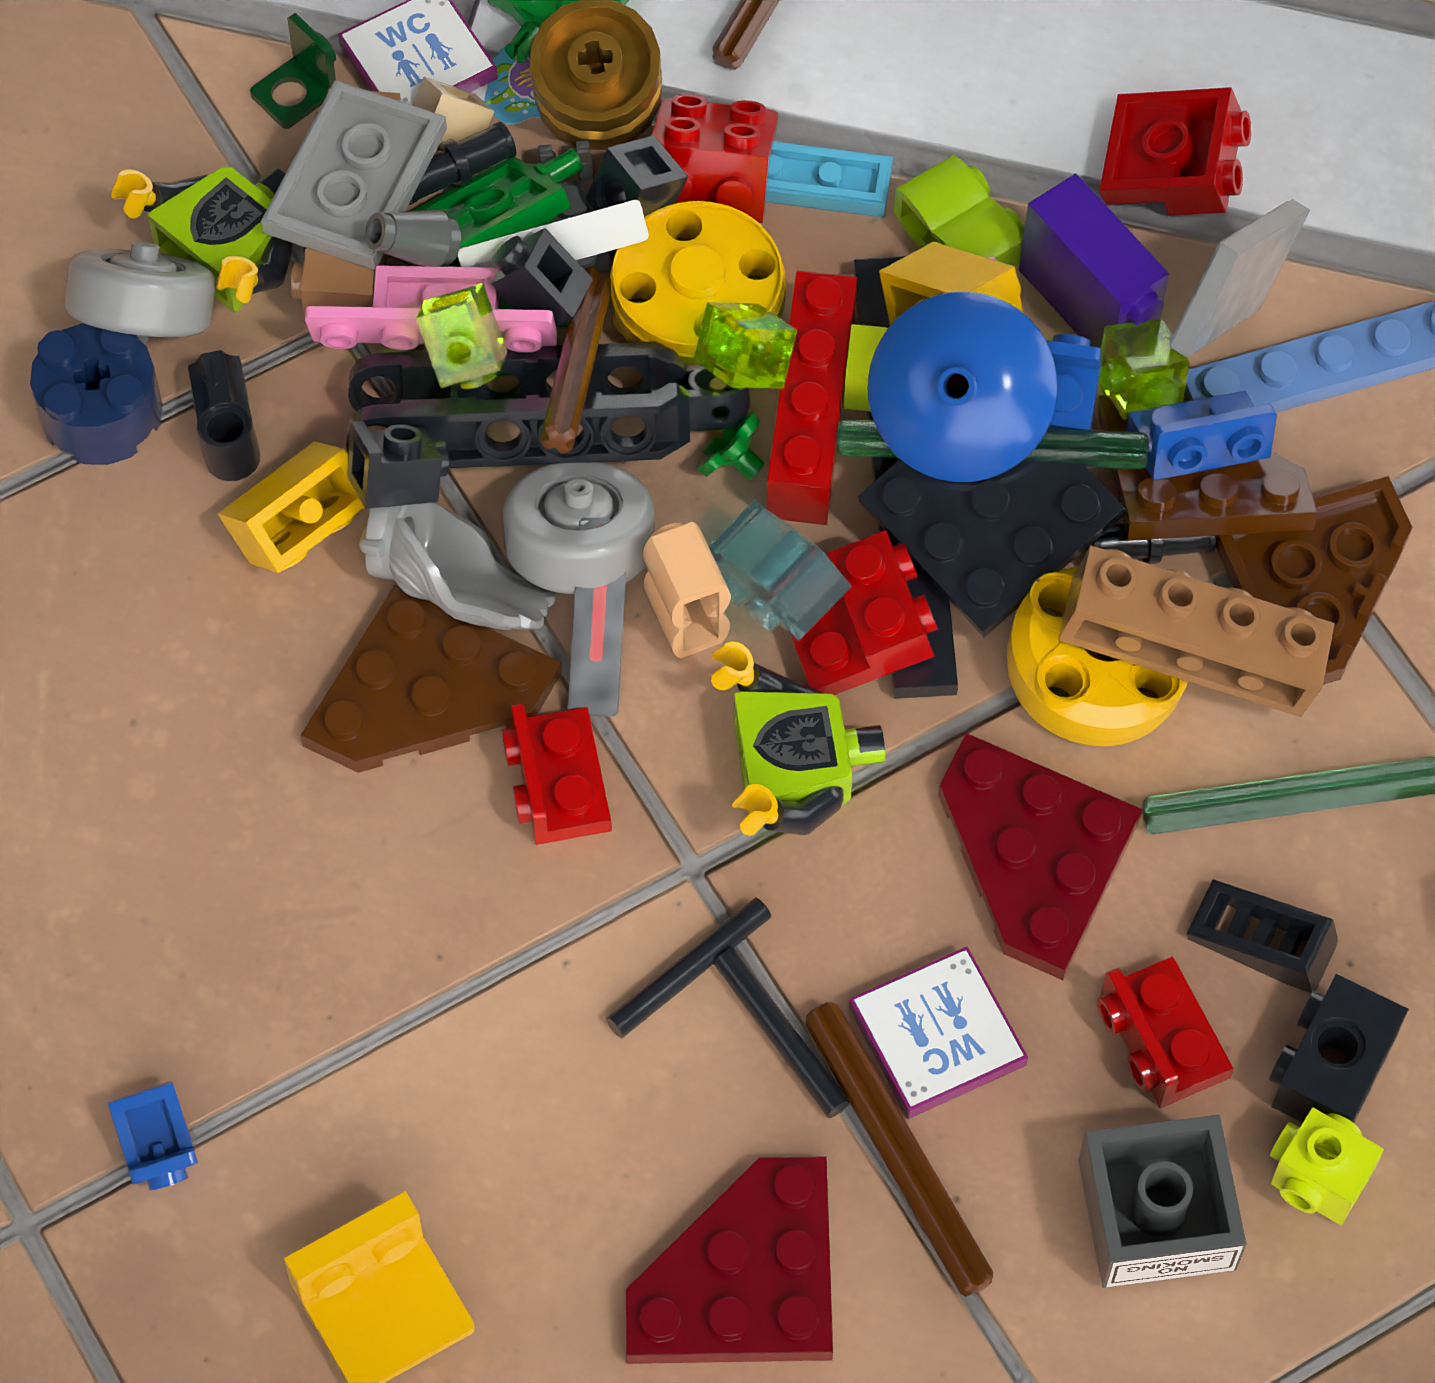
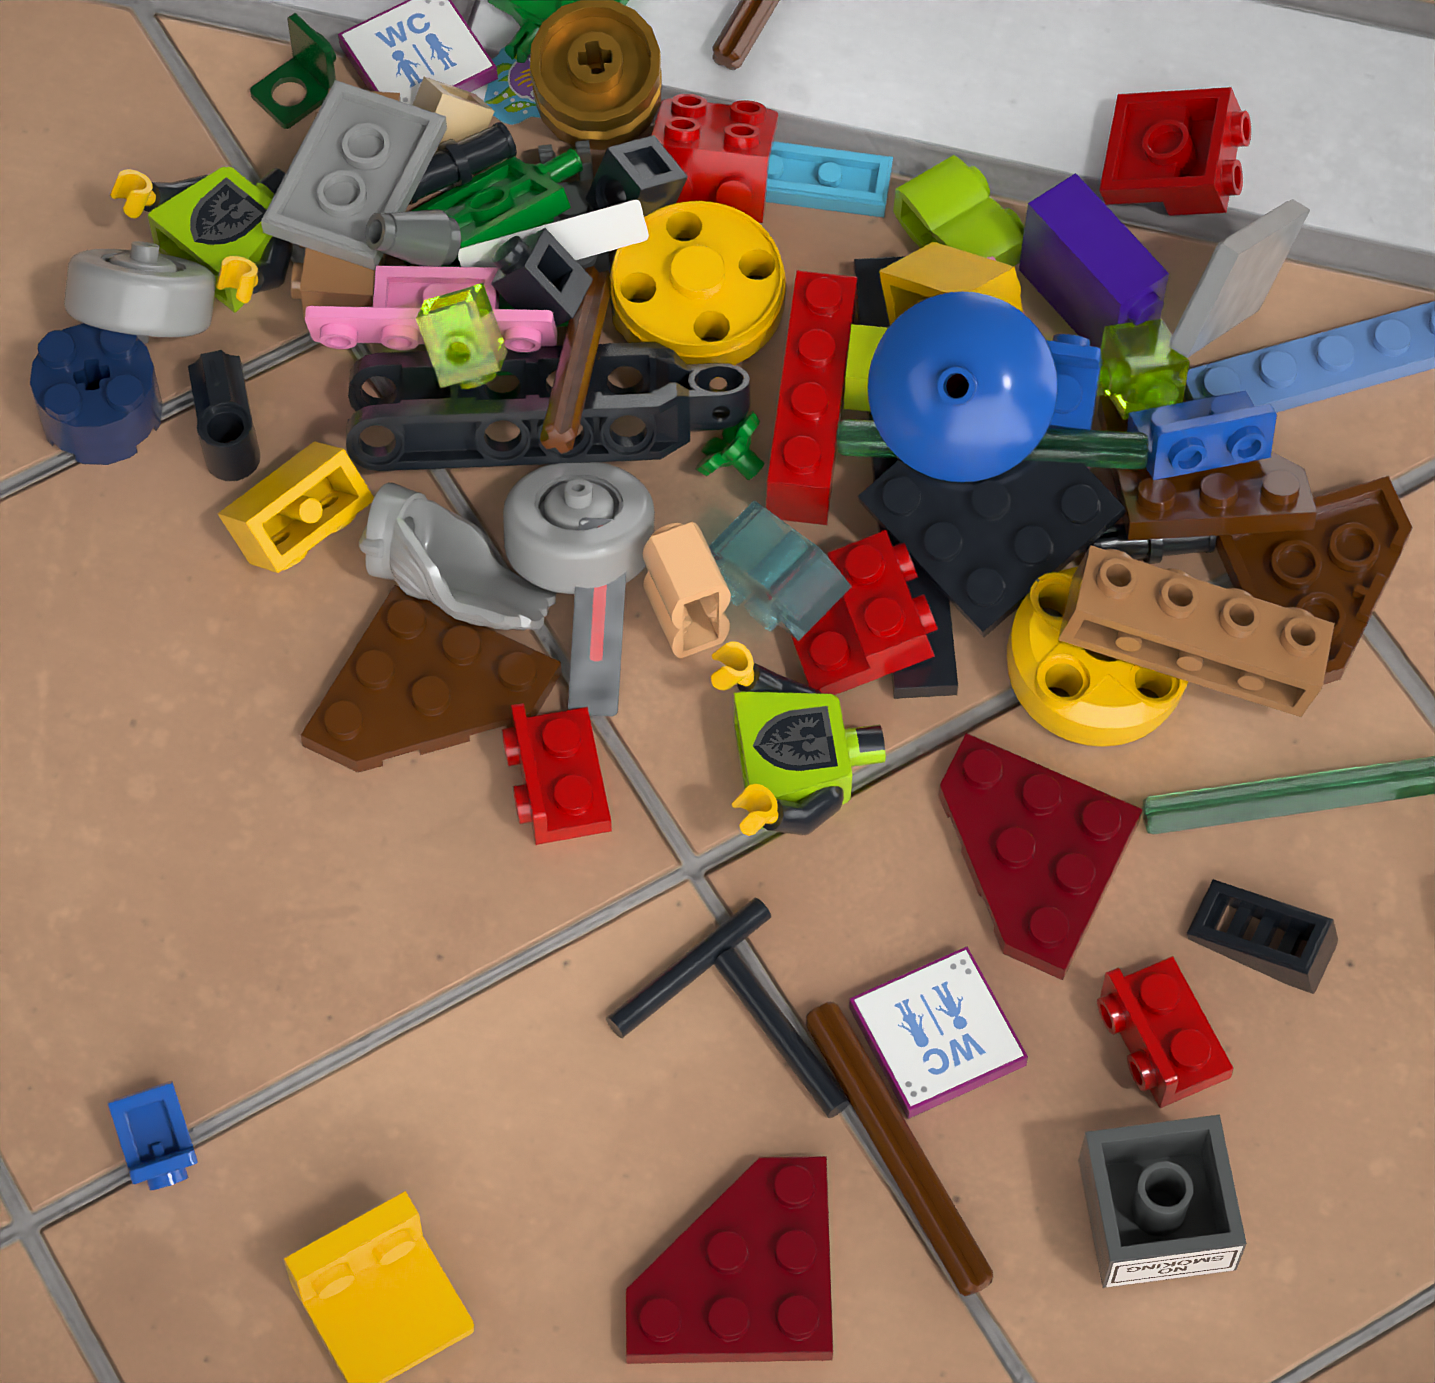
(395, 465): black brick -> none
(745, 345): clear neon green brick -> none
(1324, 1164): neon yellow brick -> none
(1343, 1018): black brick -> none

